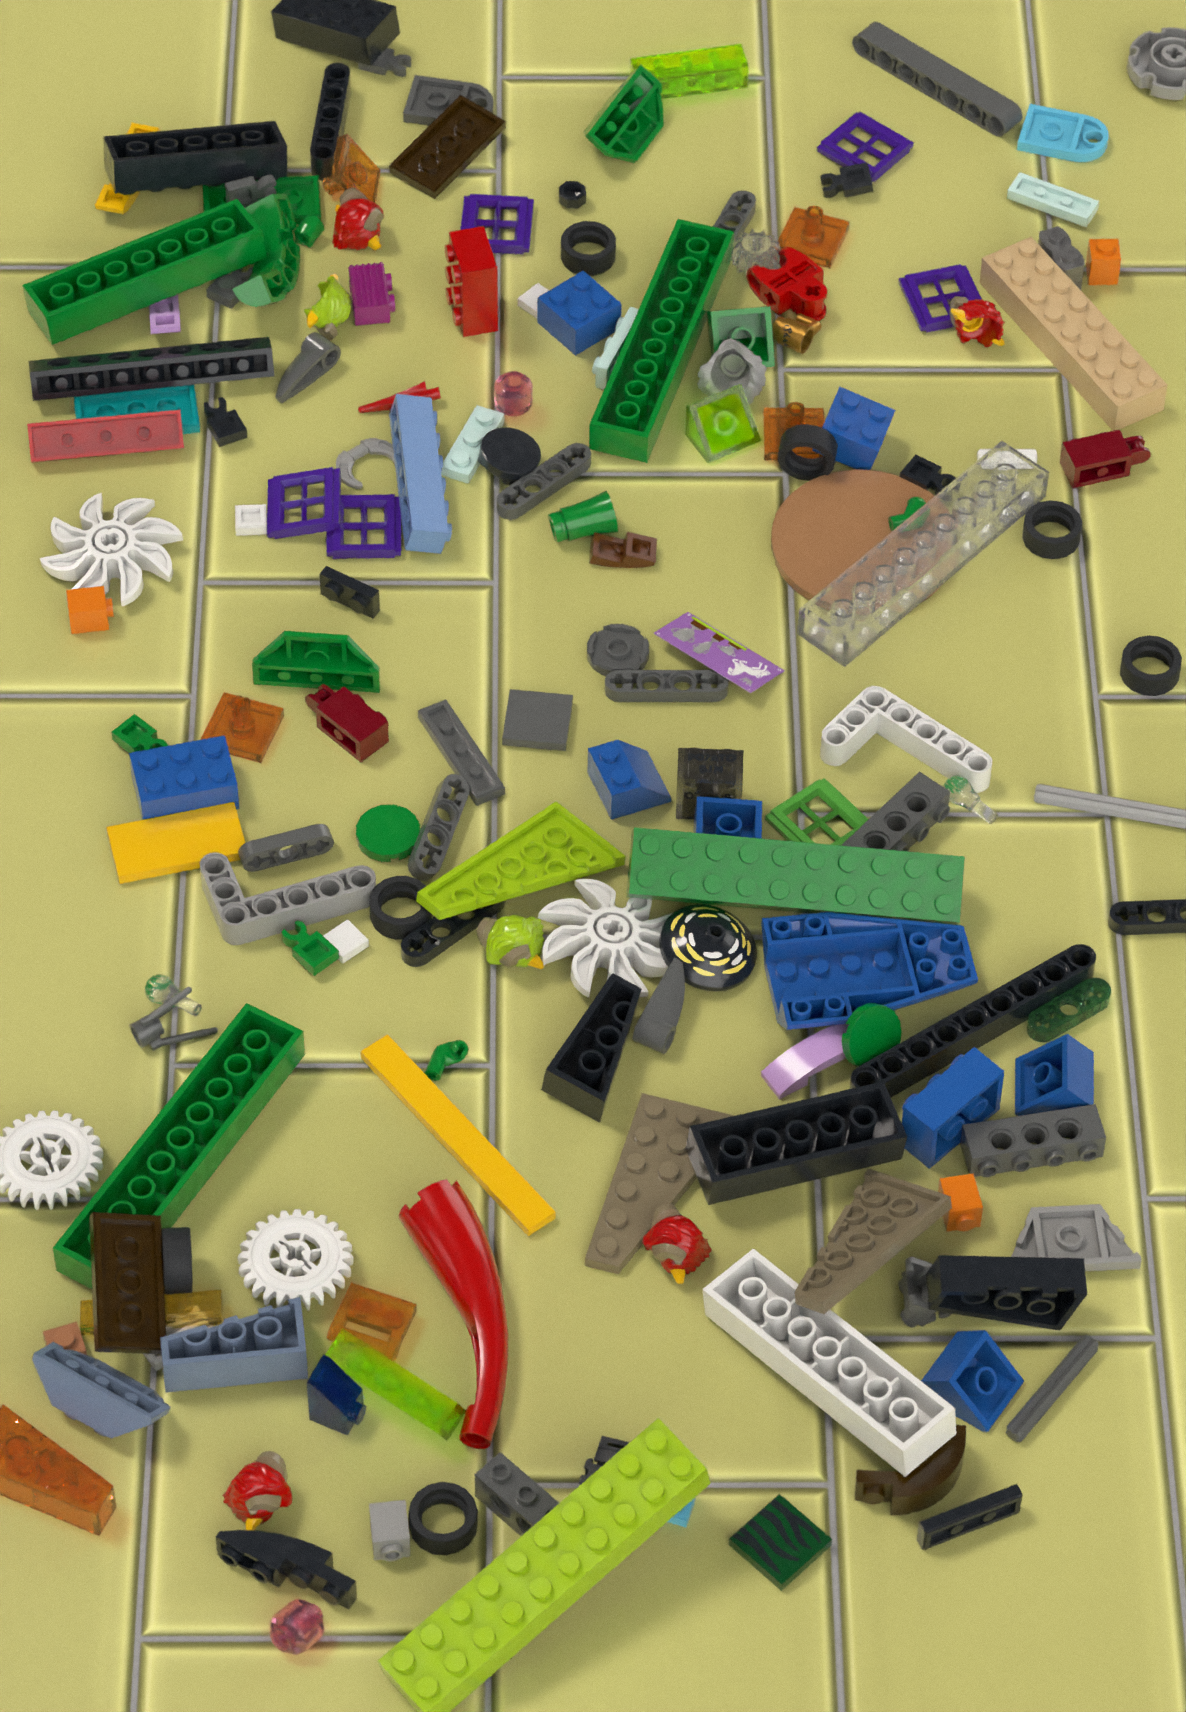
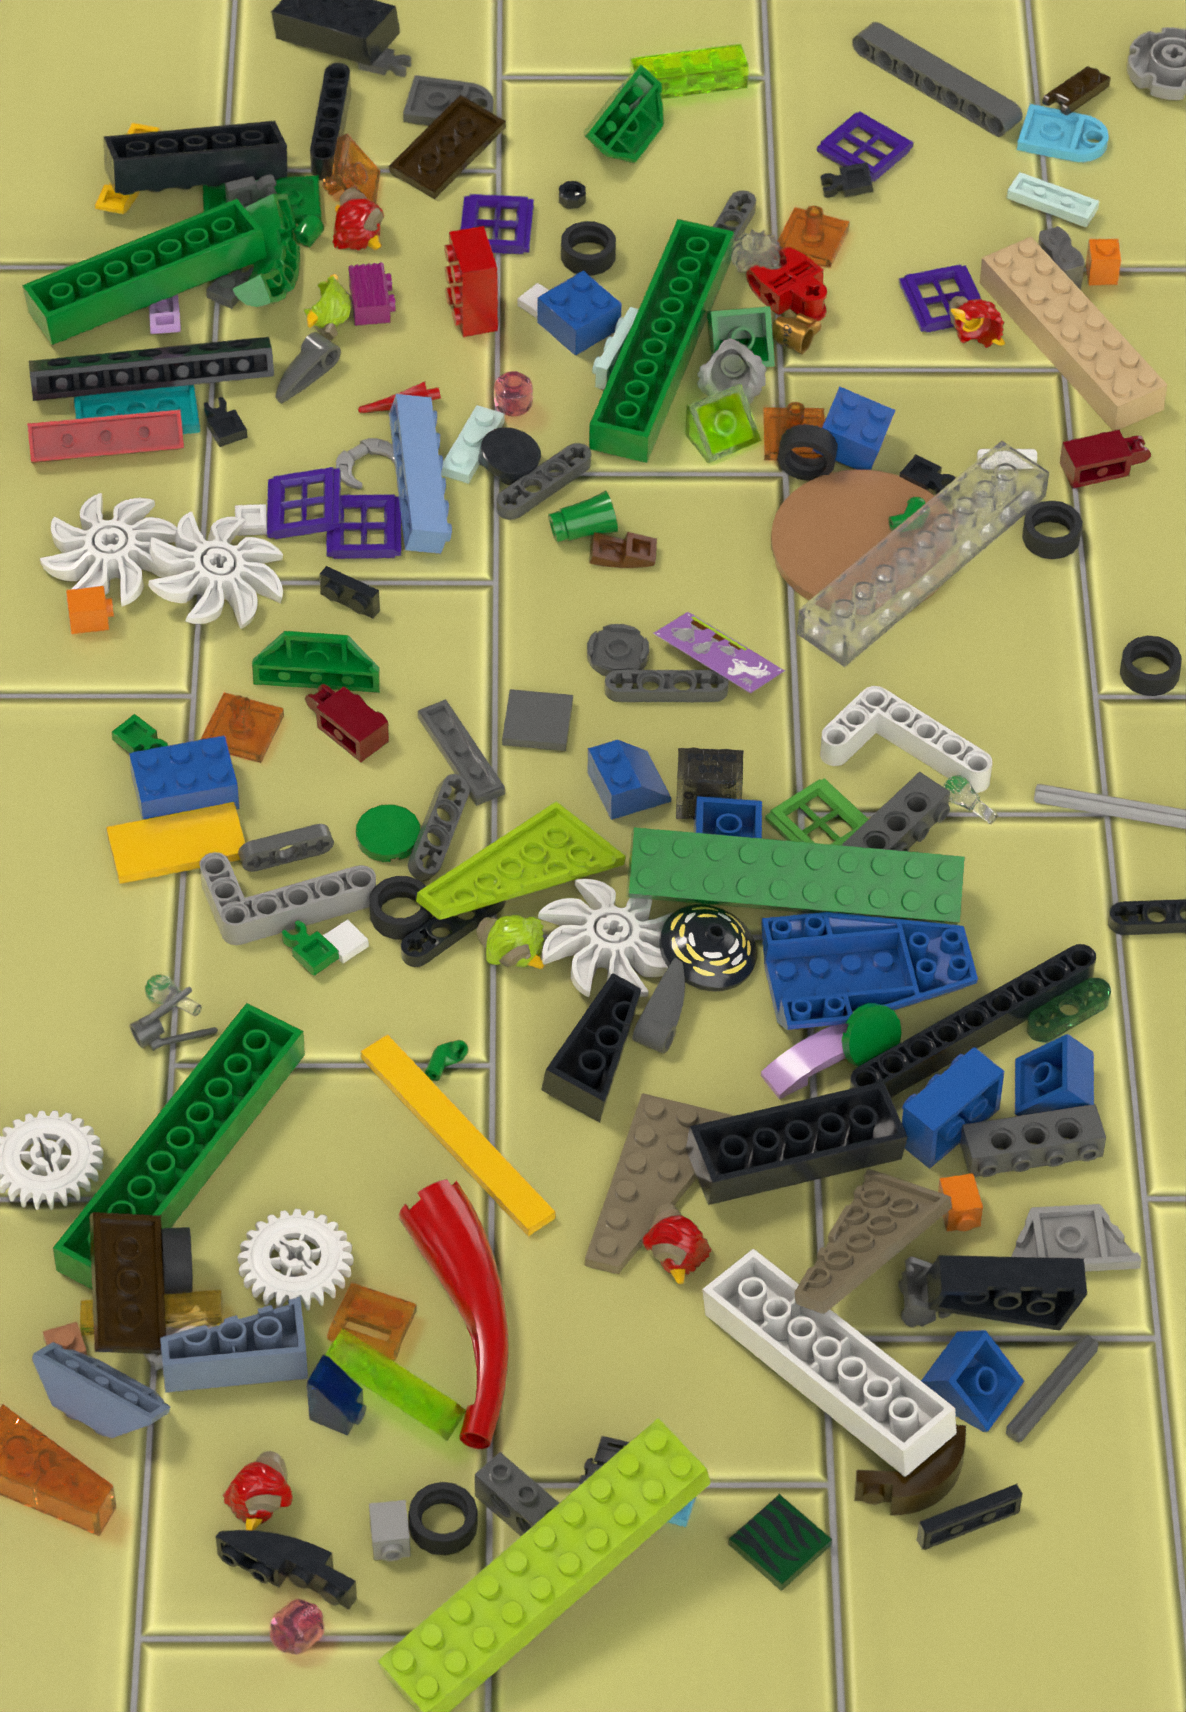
(215, 570): none -> white piece
(1077, 90): none -> dark brown hinge

